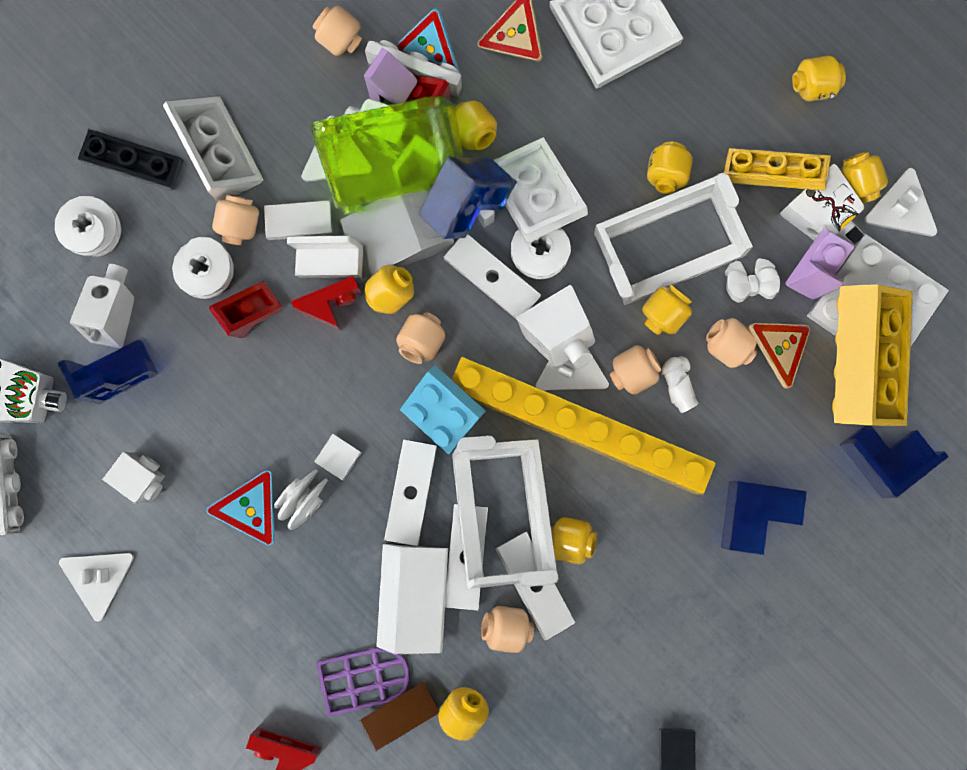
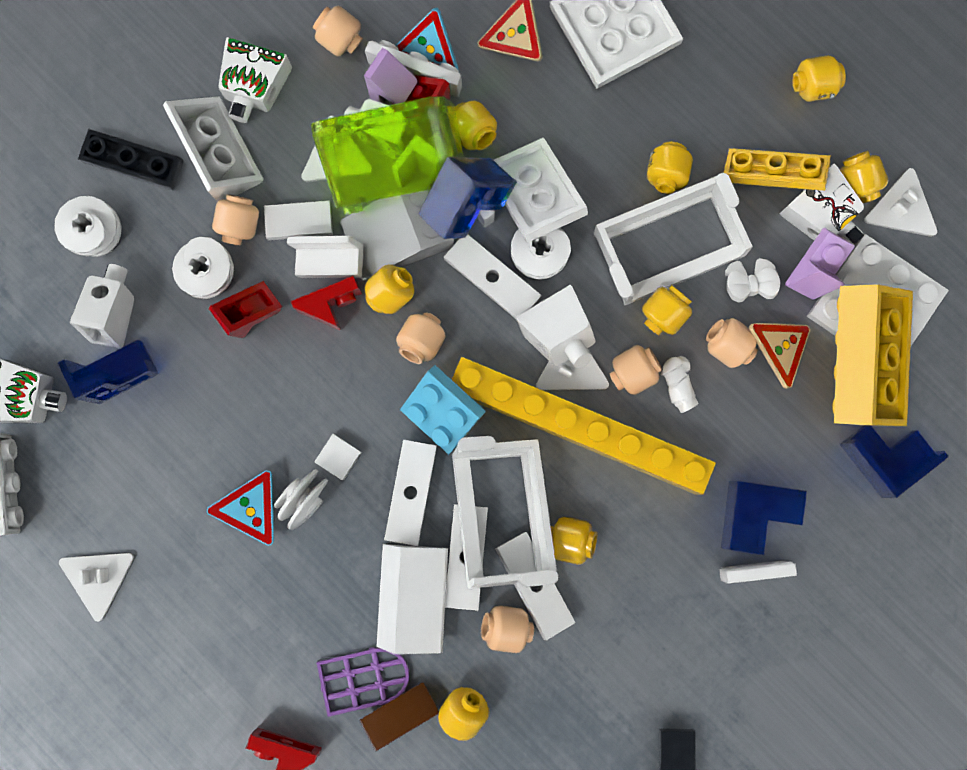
(135, 477): white brick -> none
(251, 77): none -> torso
(757, 571): none -> white tile

